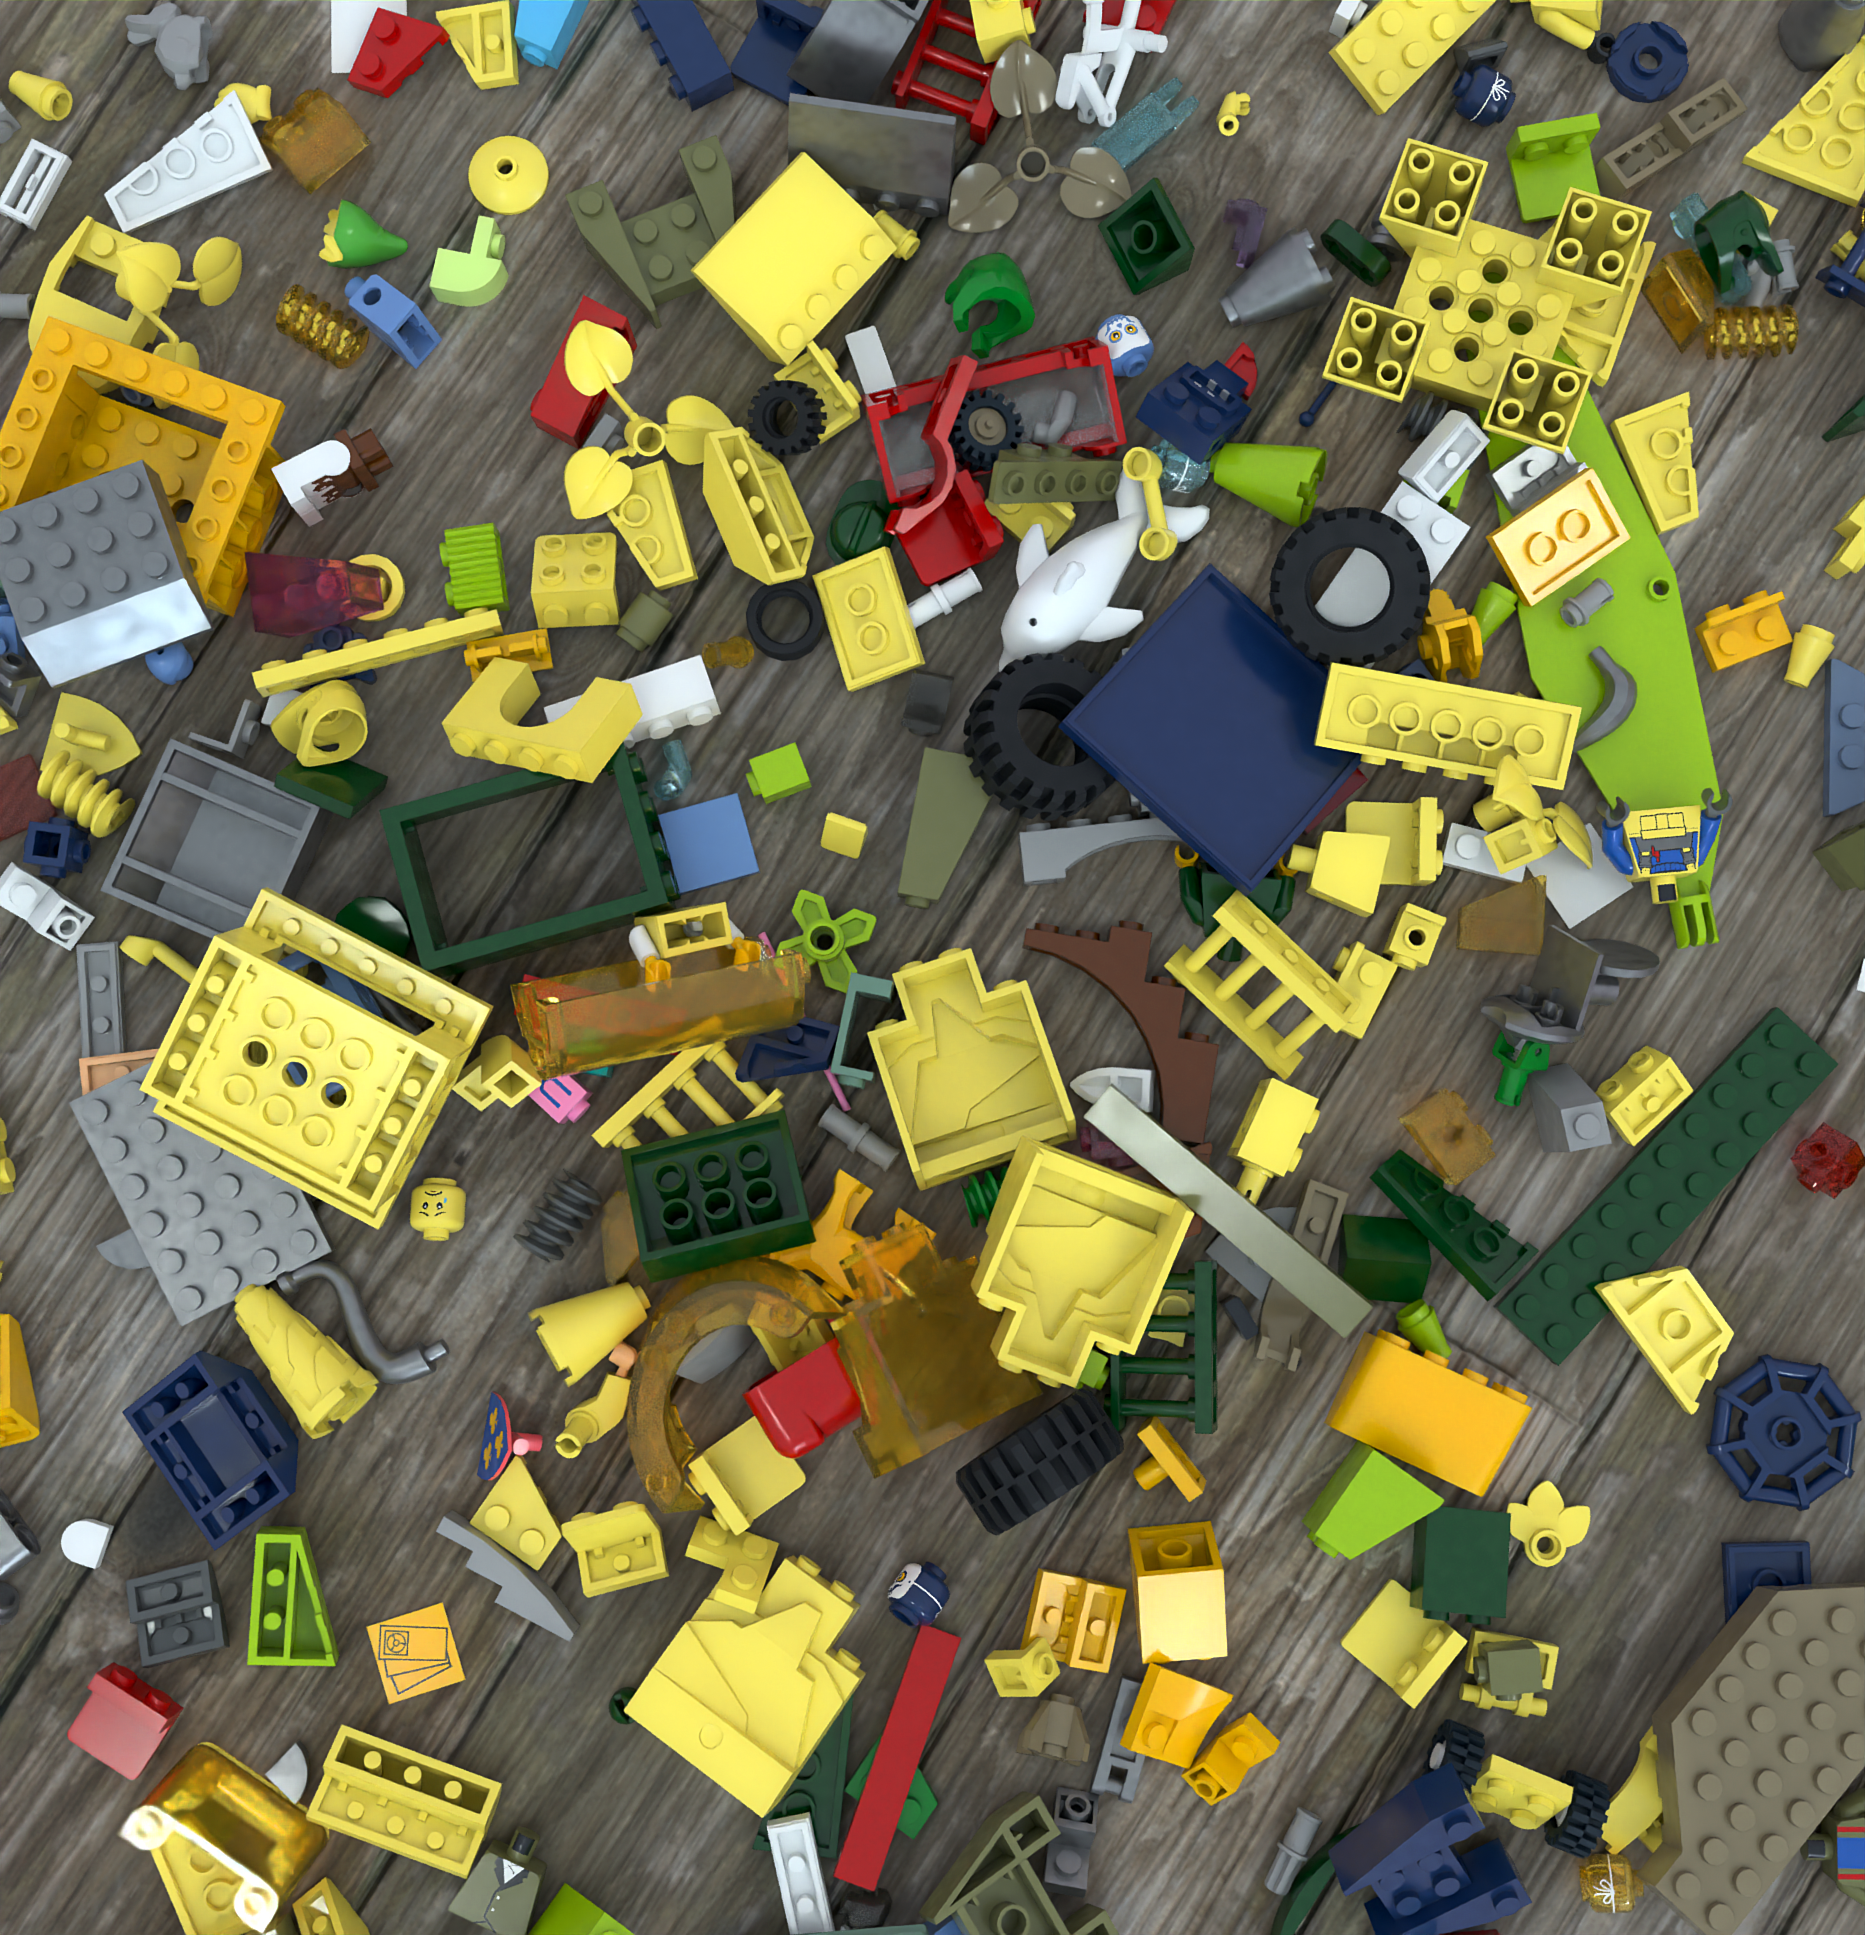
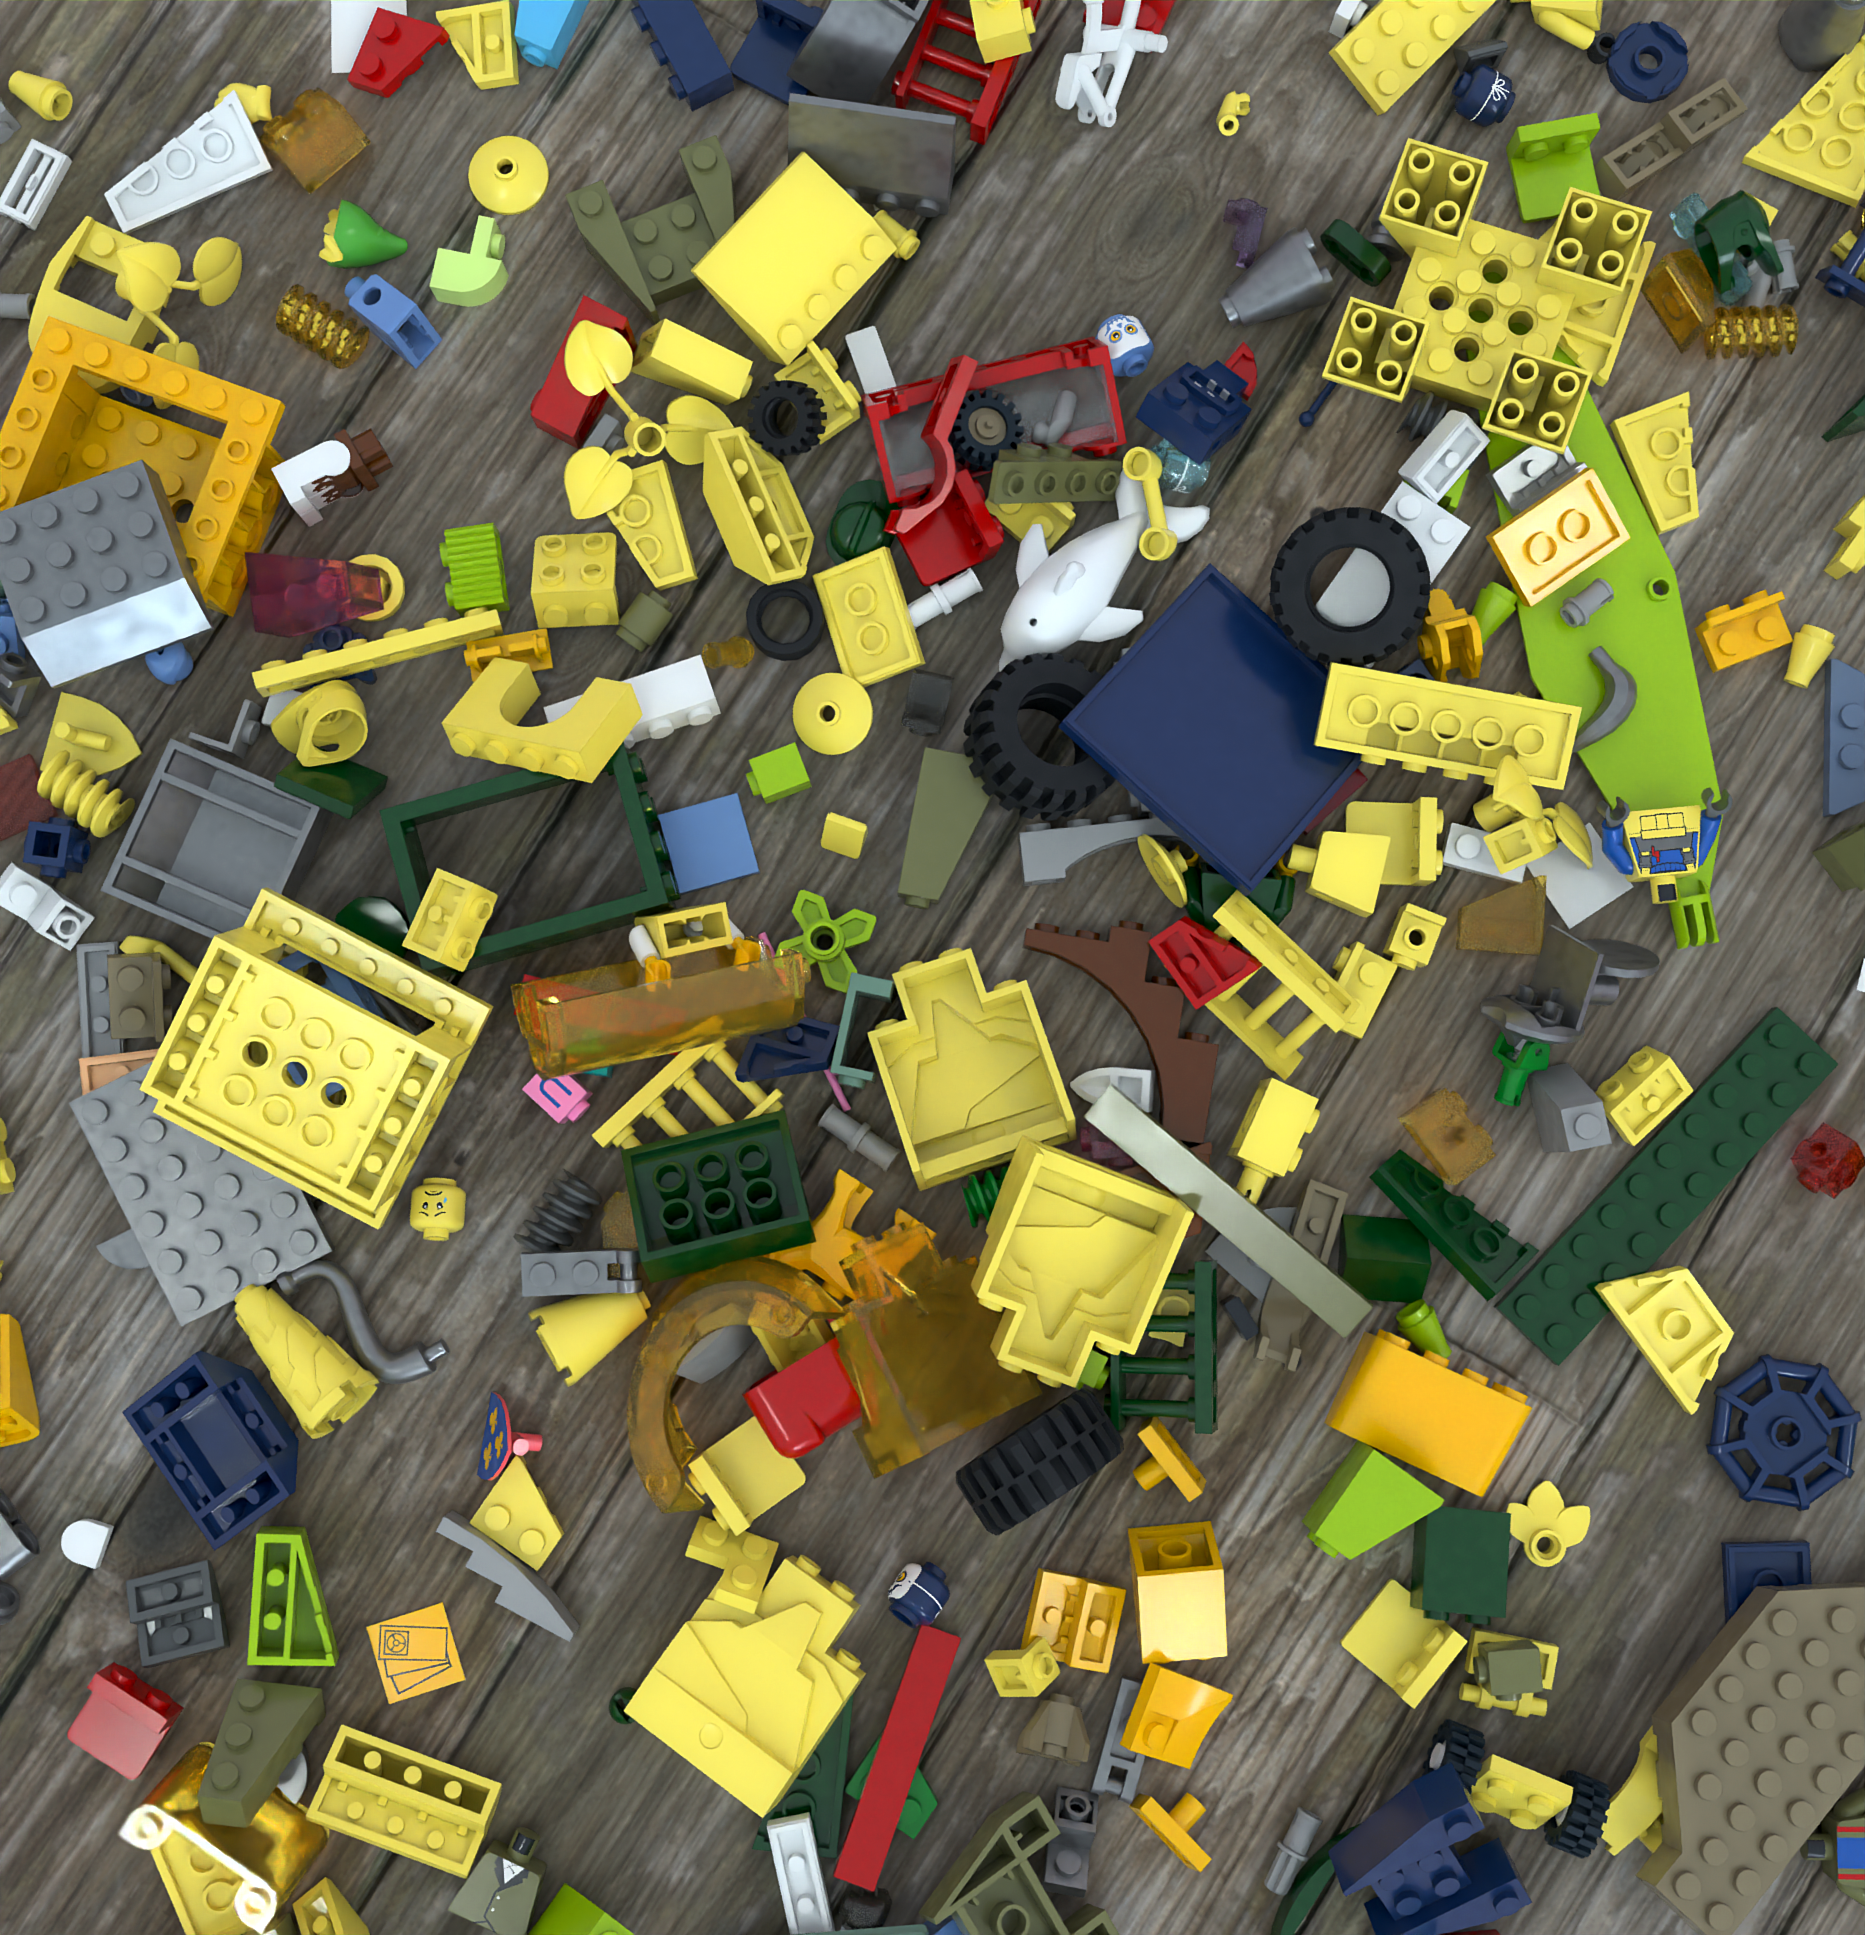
(137, 996): none -> dark tan bracket
(180, 42): light grey animal -> none
(254, 1746): none -> olive wedge
(450, 920): none -> light yellow bracket
(499, 1072): light yellow brick -> none
(579, 1272): none -> flat silver plate
(602, 1412): light yellow arm -> none
(617, 1548): light yellow bracket -> none
(677, 774): clear light blue arm -> none
(691, 363): none -> light yellow slope
(851, 719): none -> light yellow dish
(980, 197): dark tan plant -> none
(998, 280): green piece -> none
(1145, 125): clear light blue hinge -> none
(1148, 239): dark green slope -> none
(1165, 868): none -> light yellow dish
(1173, 1827): none -> yellow tile
(1201, 960): none -> red wing
(1228, 1757): yellow slope -> none
(1272, 477): lime cone -> none
(1610, 1883): clear yellow head -> none

